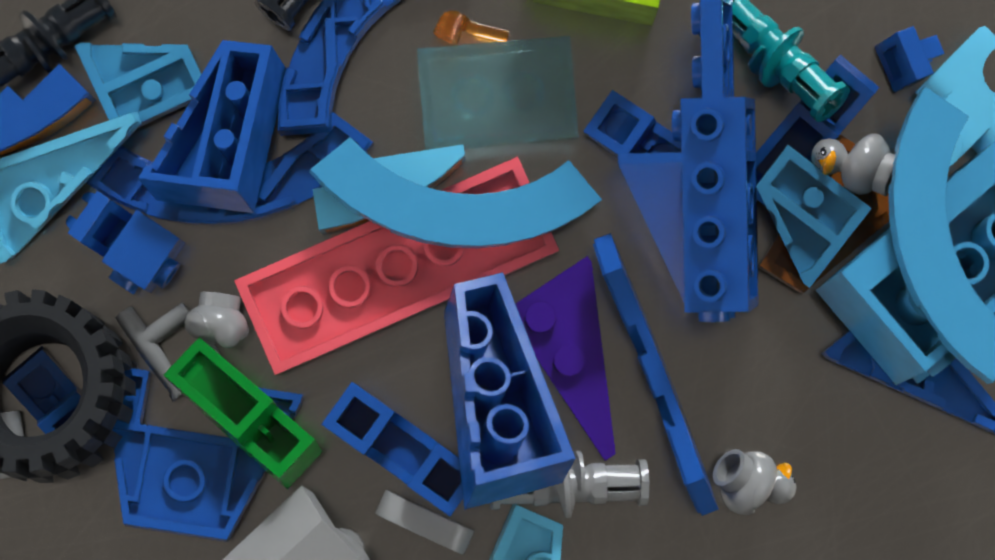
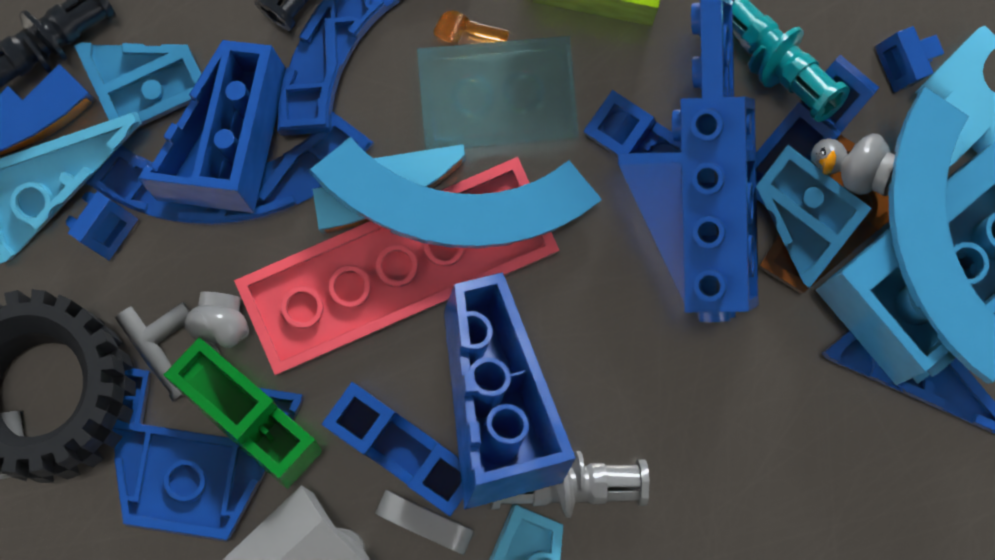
(44, 390): blue slope -> none
(143, 255): blue brick -> none
(568, 345): dark purple wing -> none
(656, 374): blue tile -> none
(751, 479): light grey animal -> none

